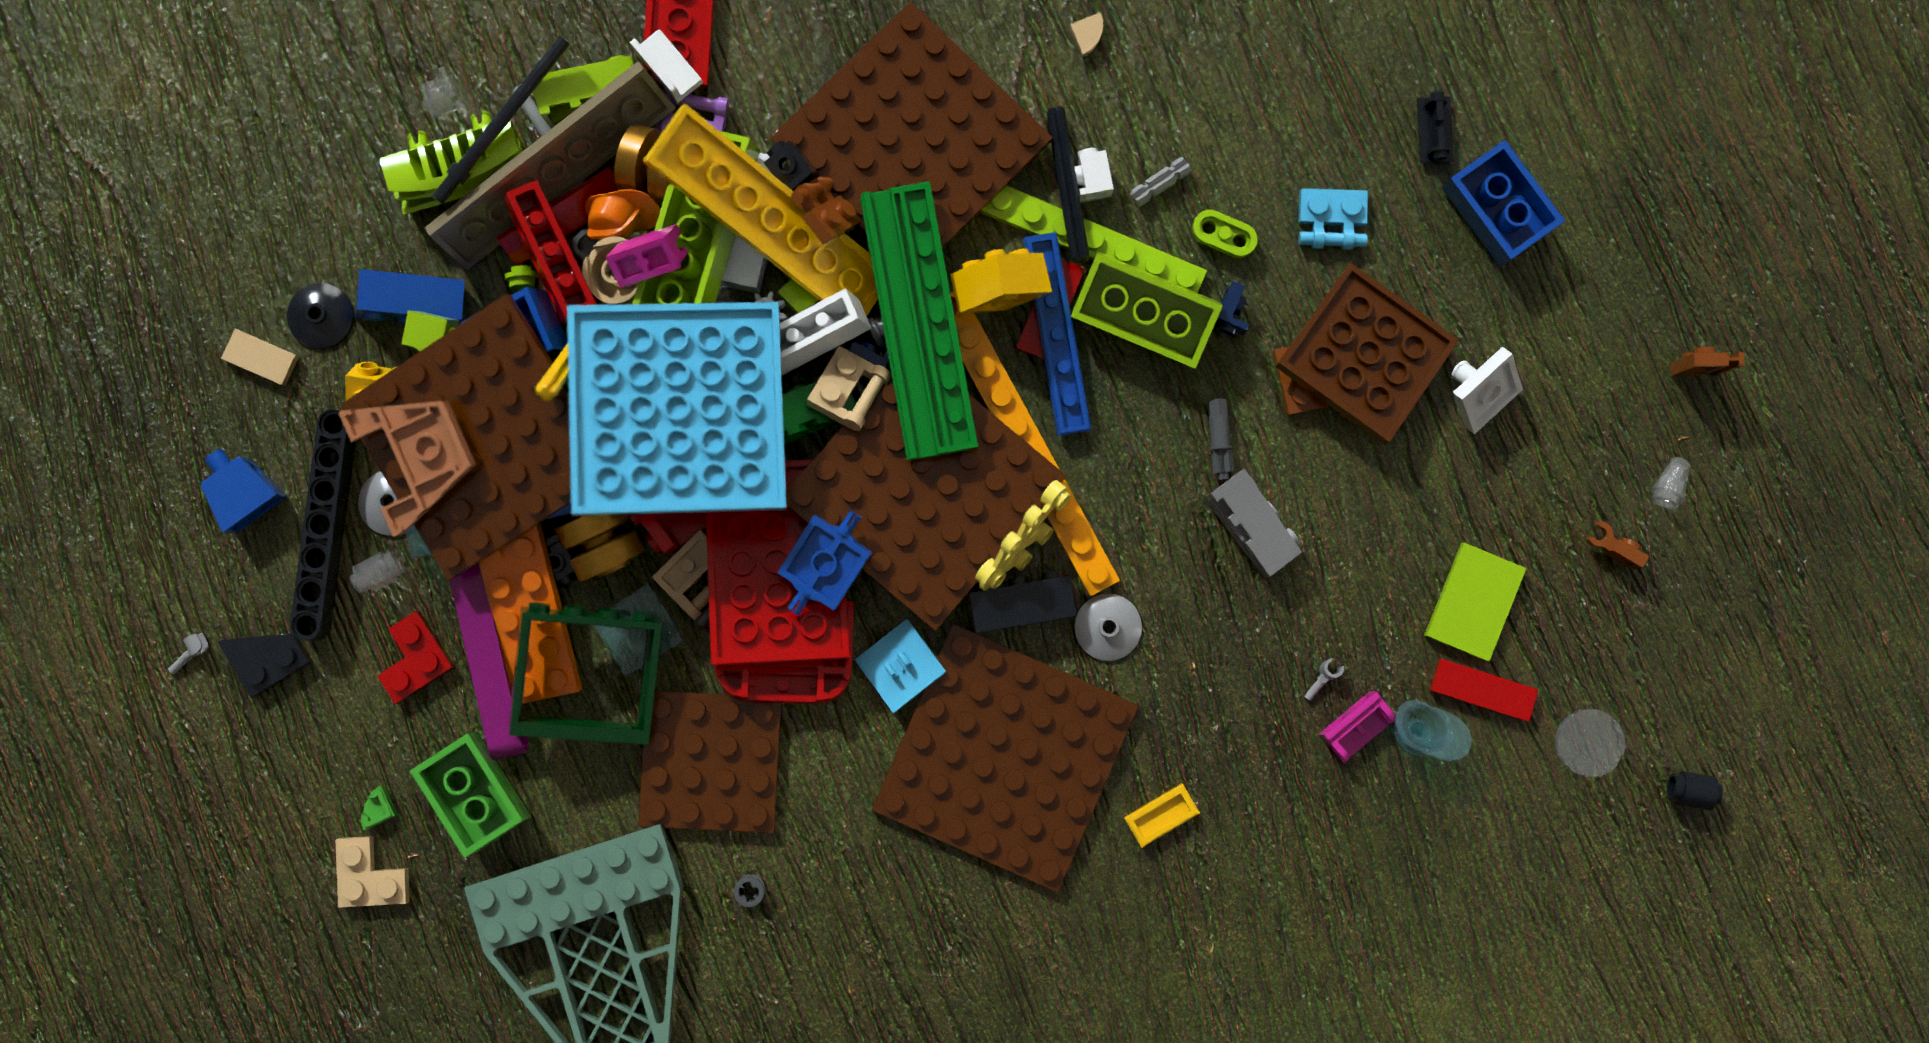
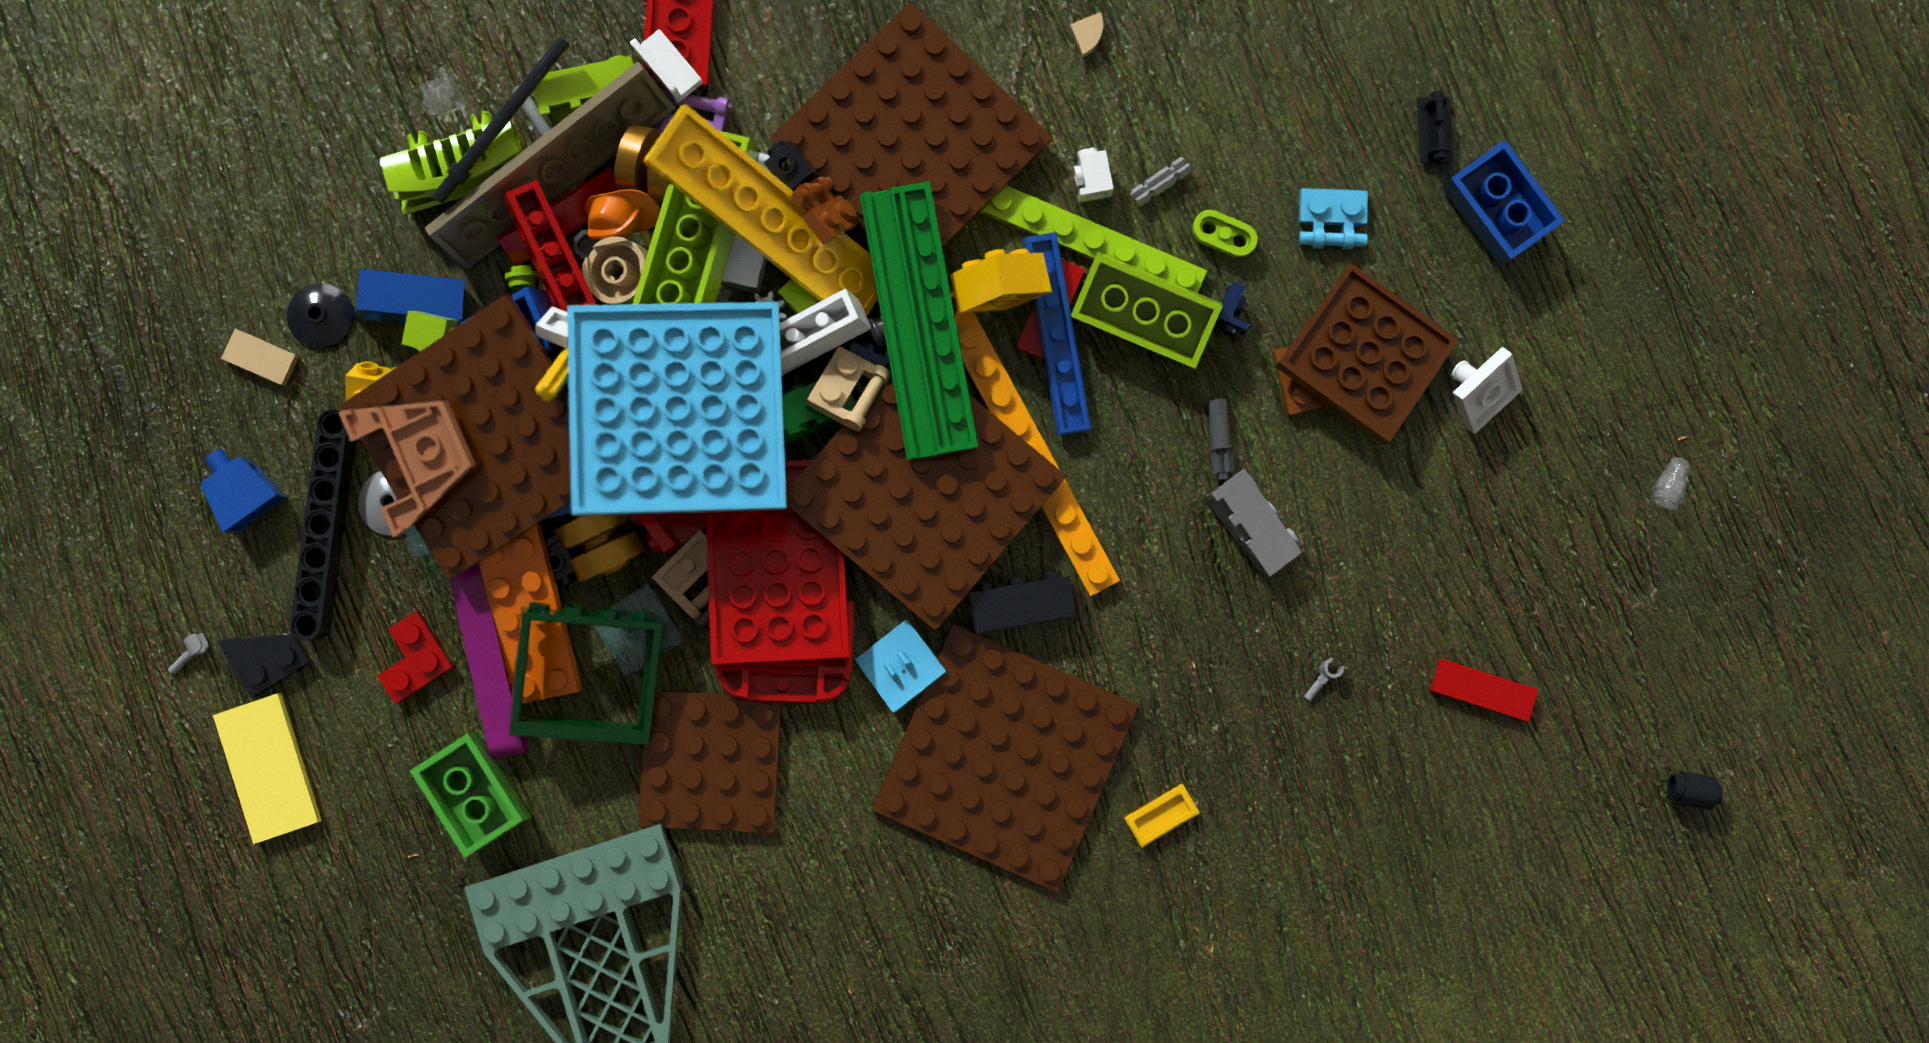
(267, 768): none -> light yellow tile
(359, 881): tan plate -> none
(376, 572): clear brick -> none
(377, 808): bright green tile -> none
(553, 327): none -> white plate
(646, 256): dark pink hinge -> none
(756, 882): dark grey bush -> none
(824, 562): blue plate -> none
(1032, 529): light yellow plant -> none
(1068, 185): black axle -> none
(1090, 630): light grey dish -> none
(1358, 725): dark pink hinge -> none
(1431, 732): clear light blue piece -> none
(1475, 602): lime tile -> none
(1590, 742): clear tile -> none
(1624, 551): dark orange plate -> none
(1705, 361): dark orange plate -> none

